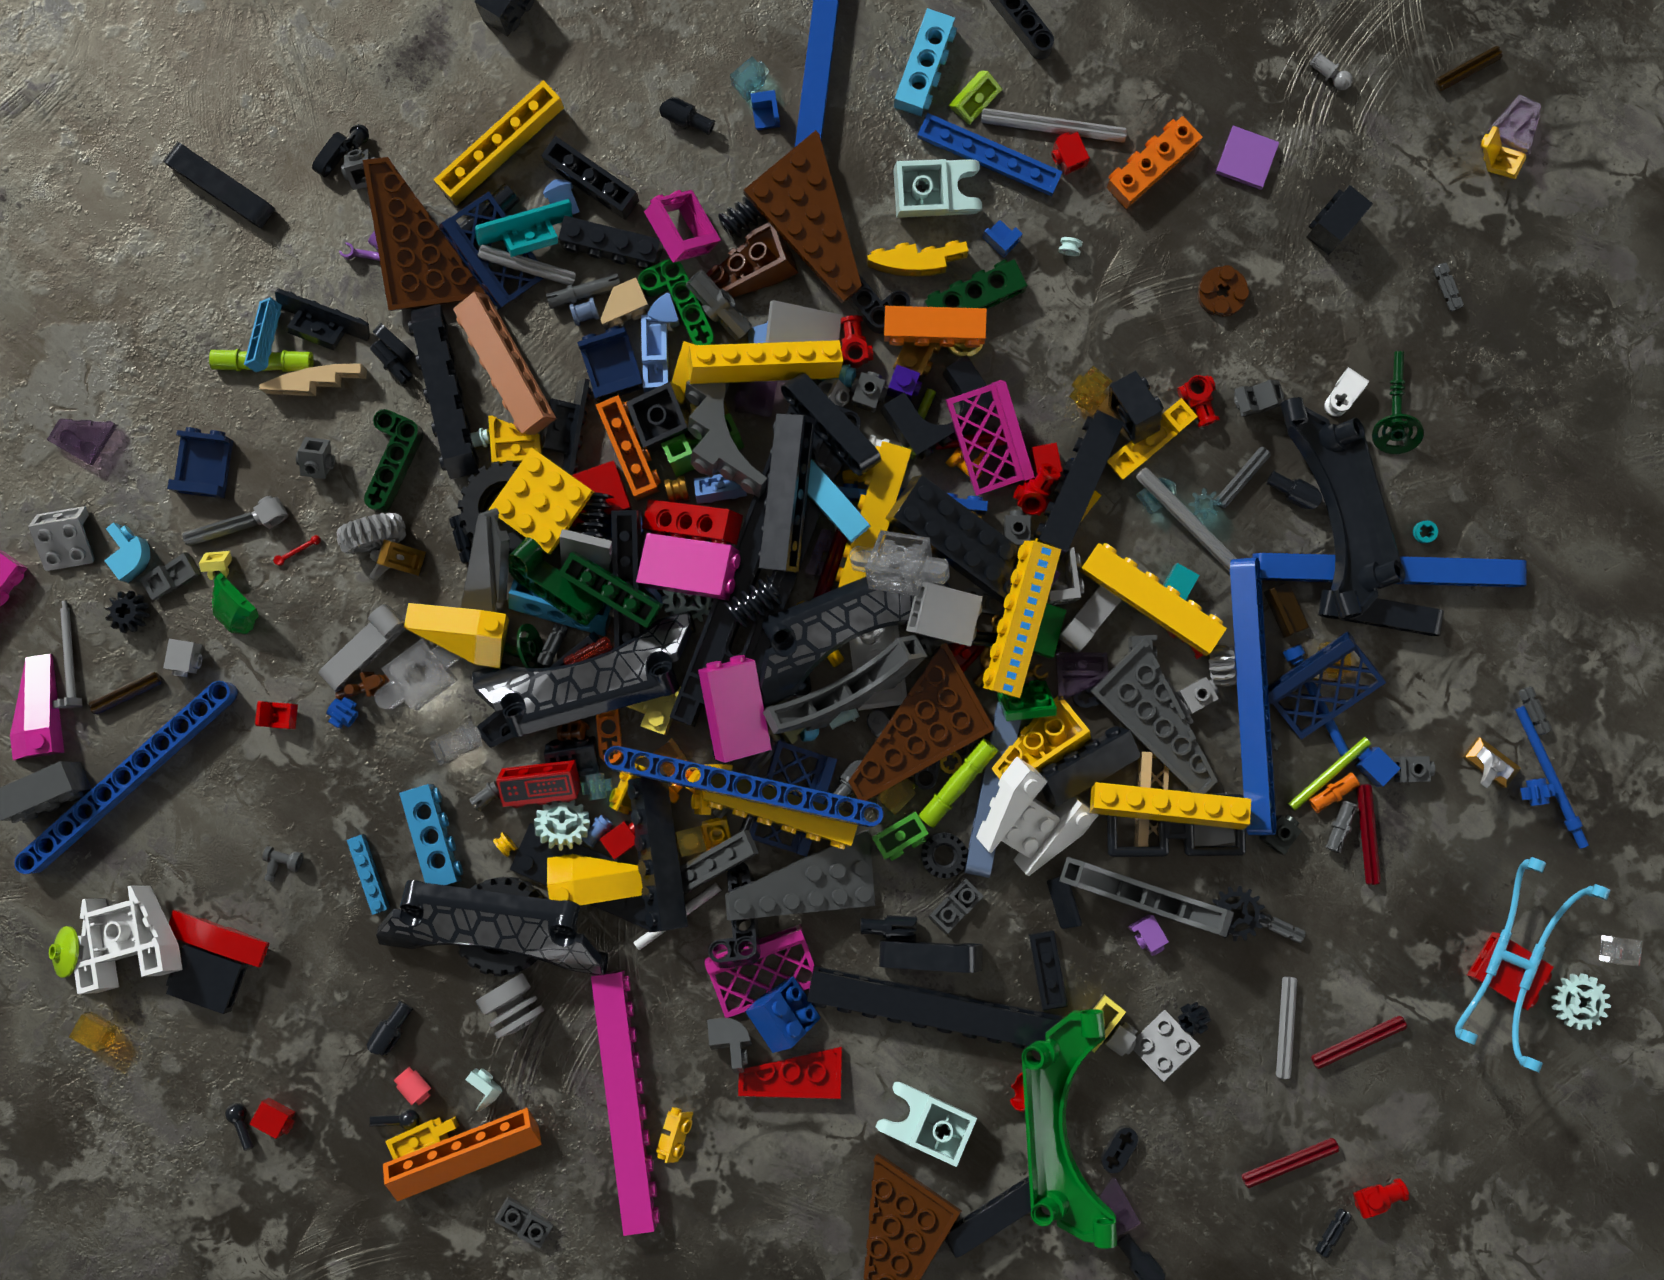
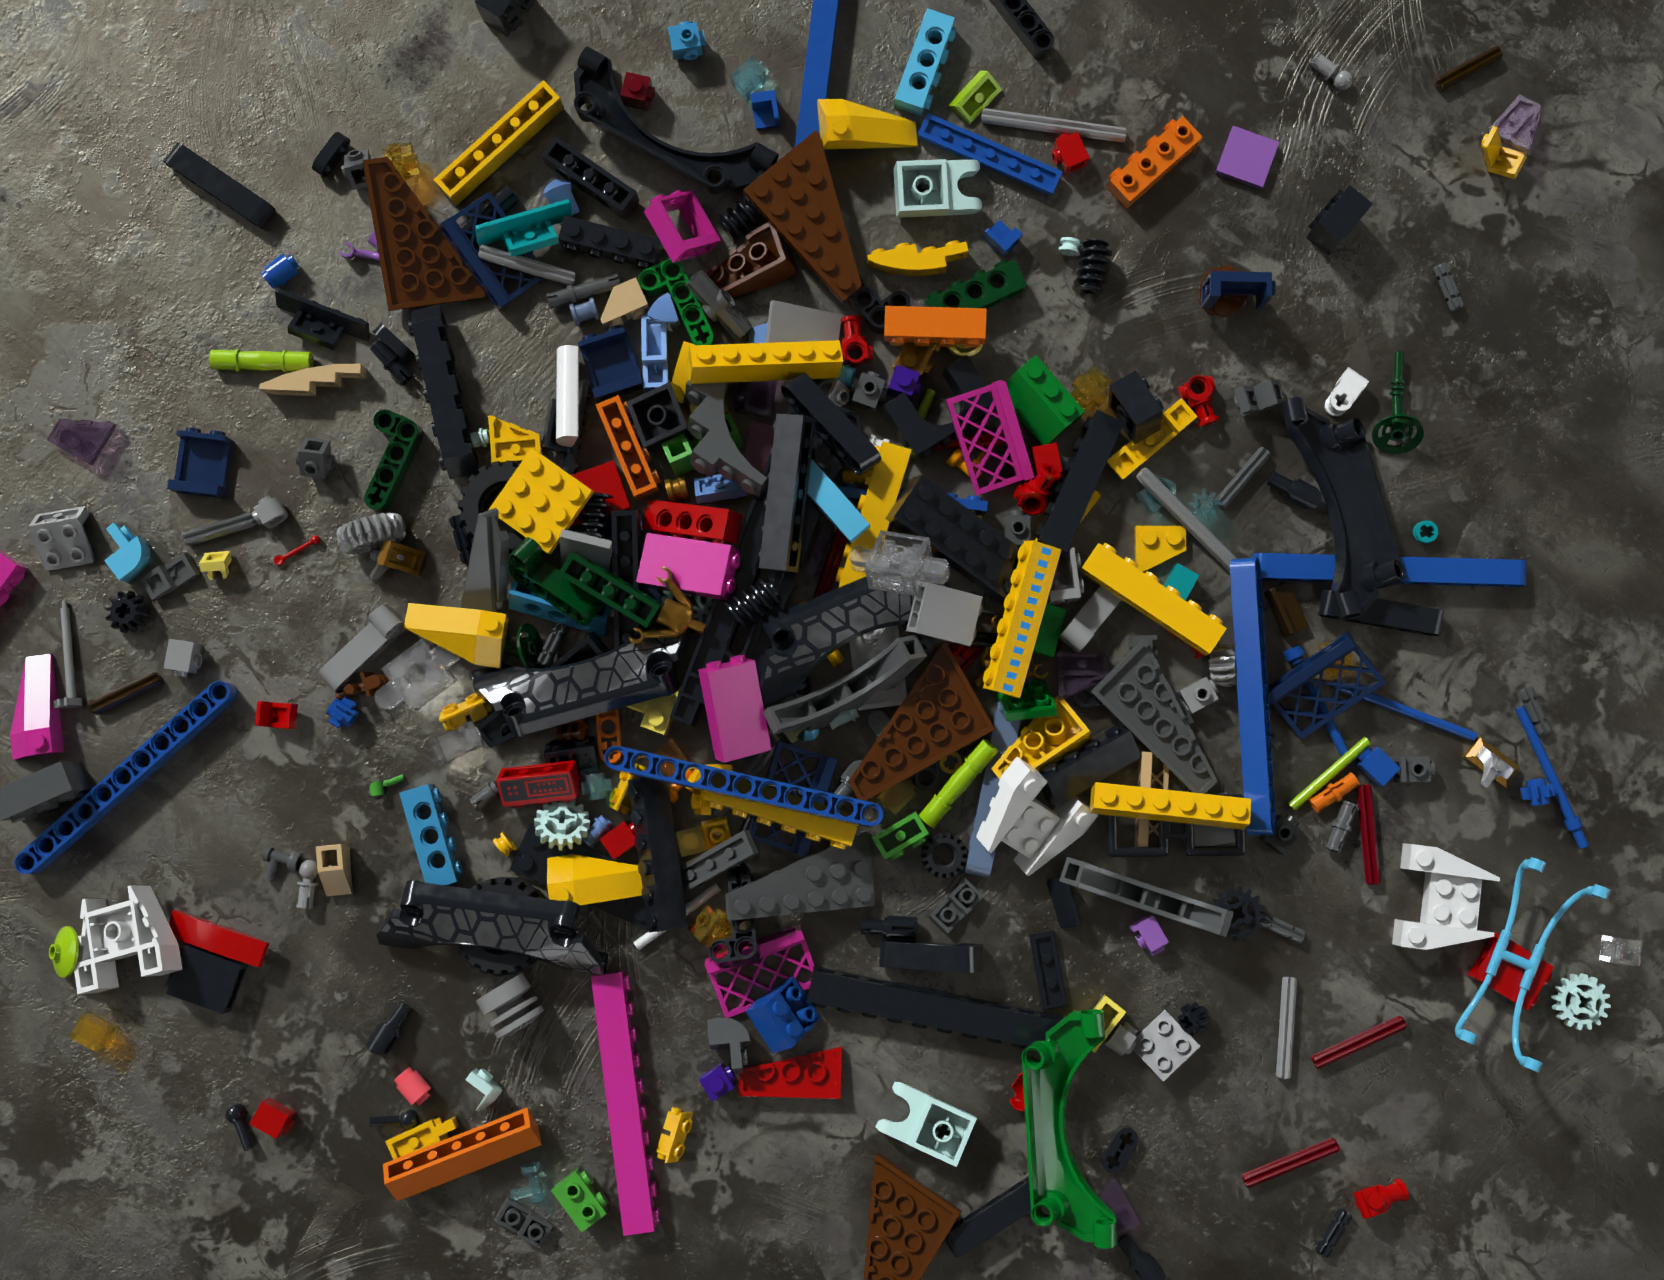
(232, 607): green slope -> none
(263, 335): dark azure piece -> none
(280, 270): none -> blue brick
(308, 871): none -> light grey pin
(335, 869): none -> tan slope
(358, 135): black pin -> none
(368, 874): dark azure piece -> none
(377, 787): none -> bright green hand
(403, 158): none -> clear yellow brick
(456, 714): none -> yellow hinge
(504, 364): nougat brick -> none
(533, 1191): none -> clear light blue piece
(567, 395): none -> white brick
(581, 1199): none -> bright green brick
(590, 651): clear red axle -> none
(596, 86): none -> black panel
(637, 91): none -> dark red brick
(673, 615): none -> pearl gold piece
(685, 115): black arm -> none
(686, 40): none -> dark azure brick
(710, 926): none -> clear yellow brick
(718, 1081): none -> dark purple brick
(759, 445): none -> clear pink tile
(861, 127): none -> yellow wedge
(1042, 401): none -> green slope
(1091, 267): none -> black piece
(1158, 544): none -> yellow wing
(1237, 283): none -> dark blue panel
(1413, 713): none -> blue bar
(1448, 900): none -> white wedge

